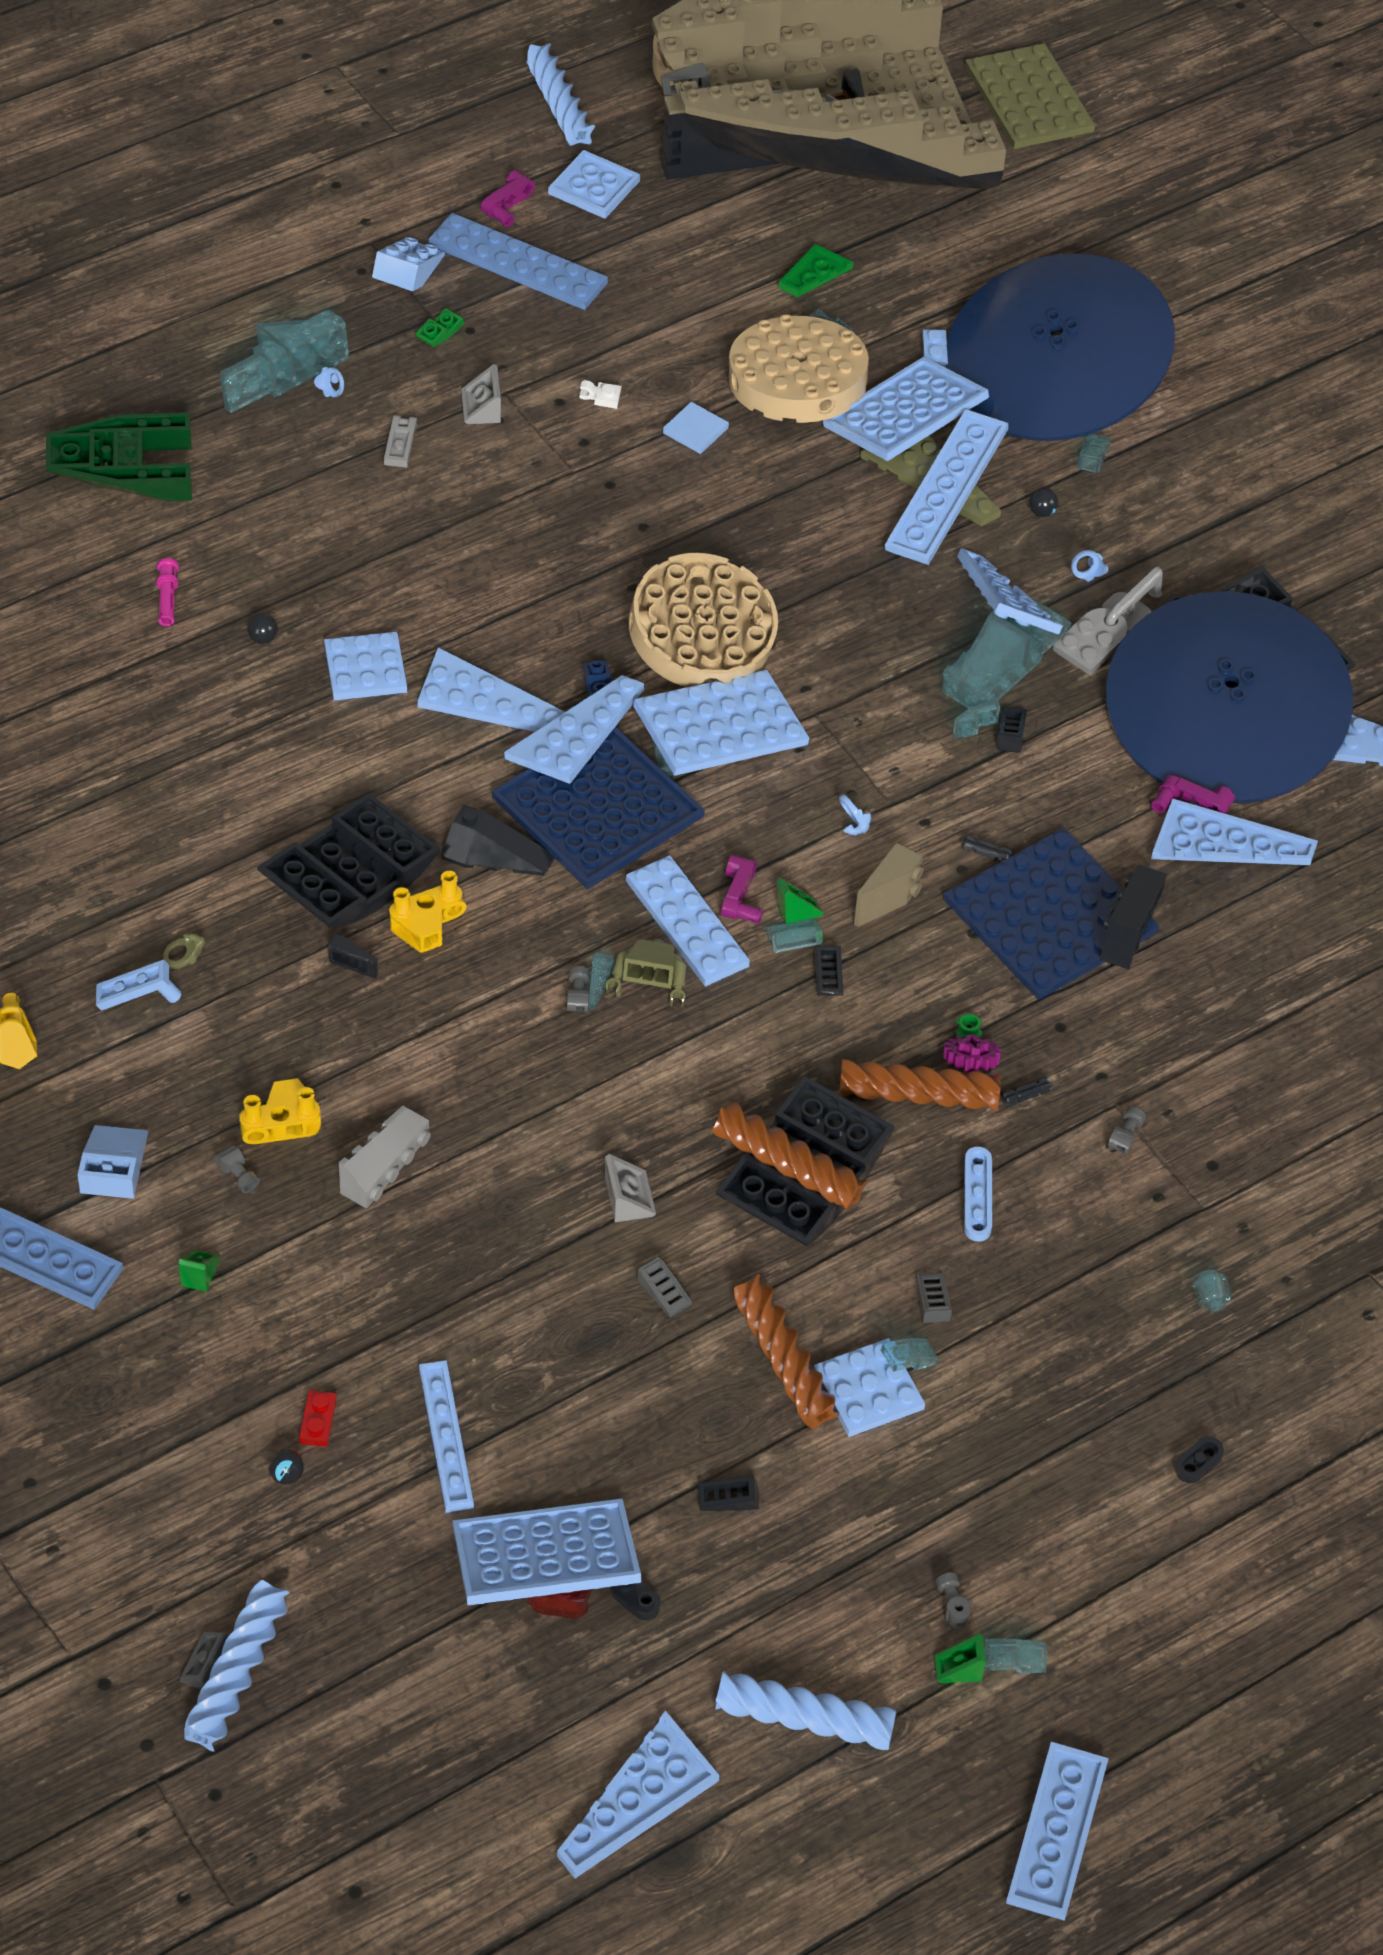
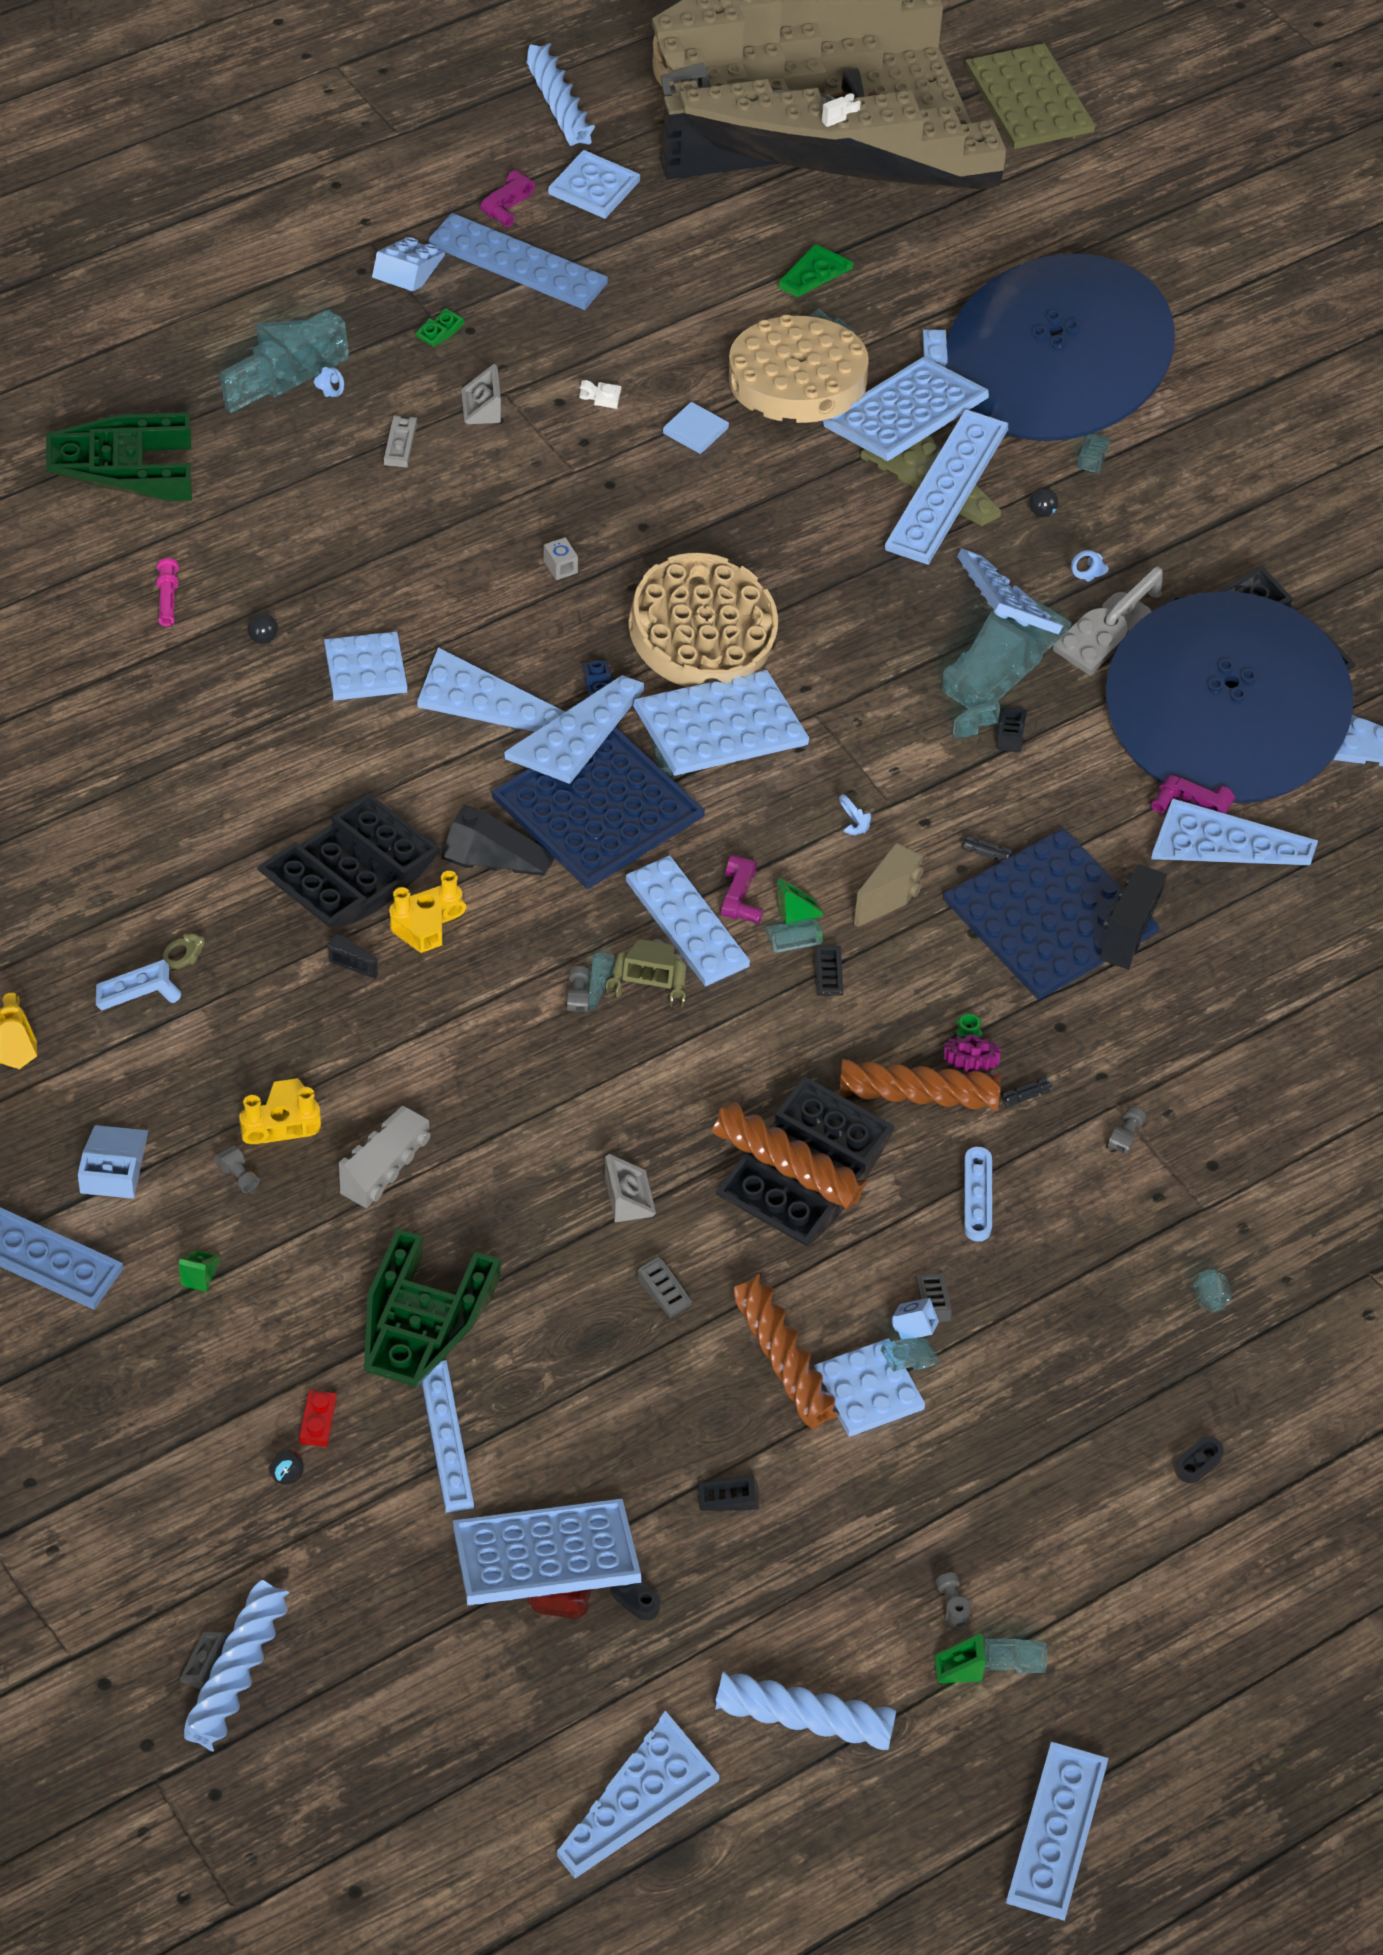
(417, 1325): none -> dark green wedge
(560, 558): none -> light grey brick
(836, 110): none -> white plate
(915, 1319): none -> light blue brick

